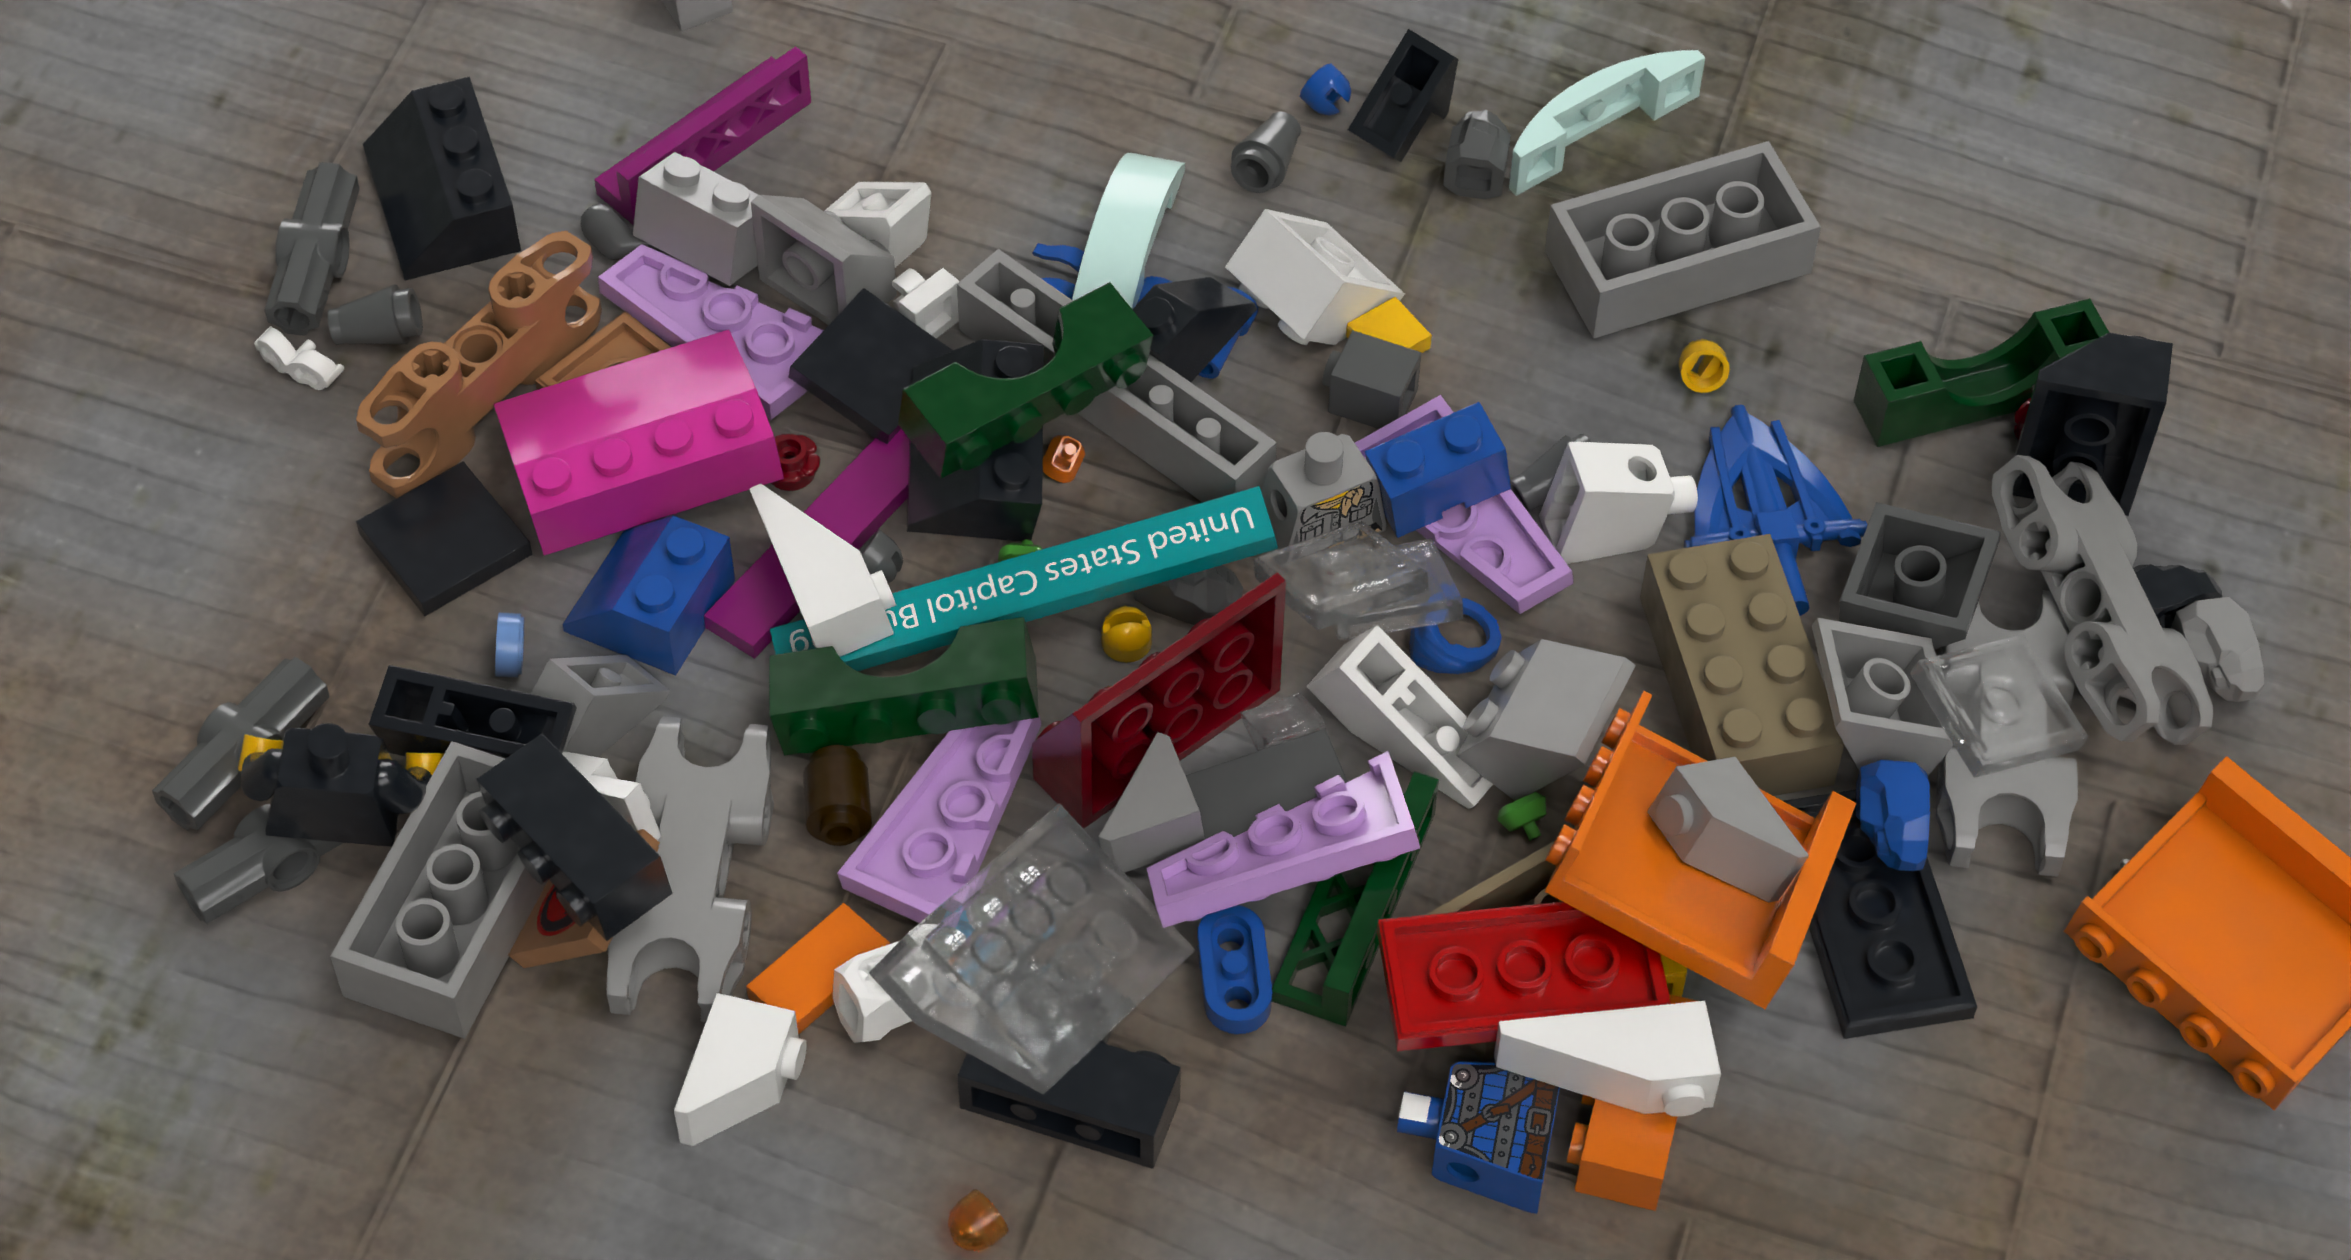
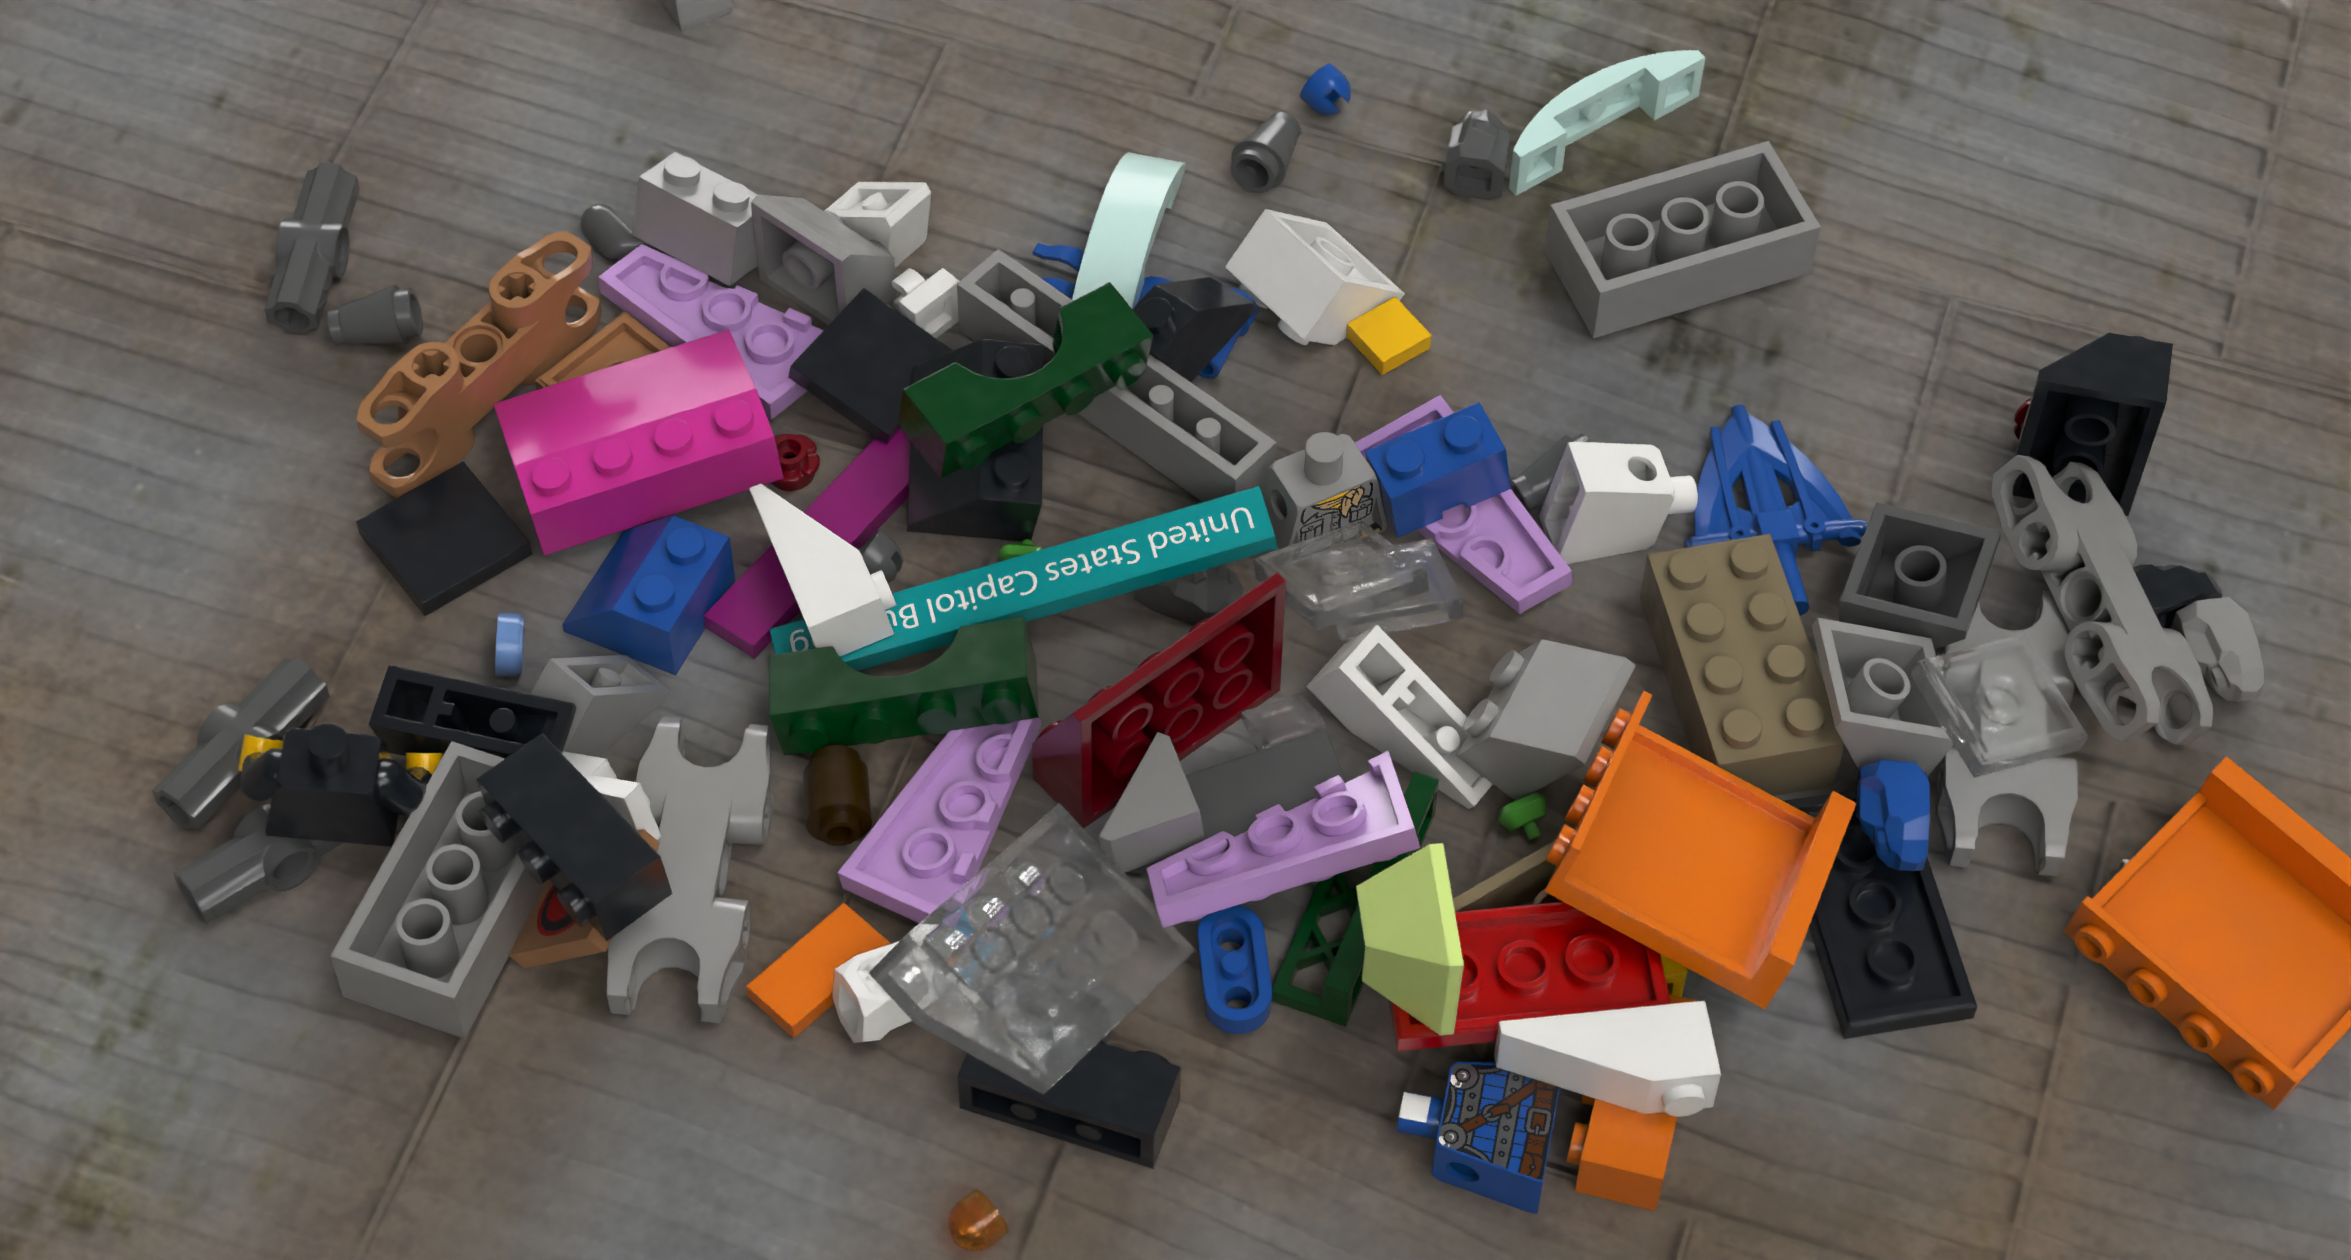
(302, 365): white piece -> none
(441, 182): black slope -> none
(717, 127): magenta fence -> none
(738, 1066): white slope -> none
(1063, 458): orange rock -> none
(1126, 634): yellow hinge -> none
(1371, 380): dark grey brick -> none
(1410, 87): black slope -> none
(1413, 938): none -> yellowish green slope
(1435, 653): blue piece -> none
(1712, 370): yellow hinge -> none
(1728, 828): light grey slope -> none
(1915, 394): dark green arch -> none

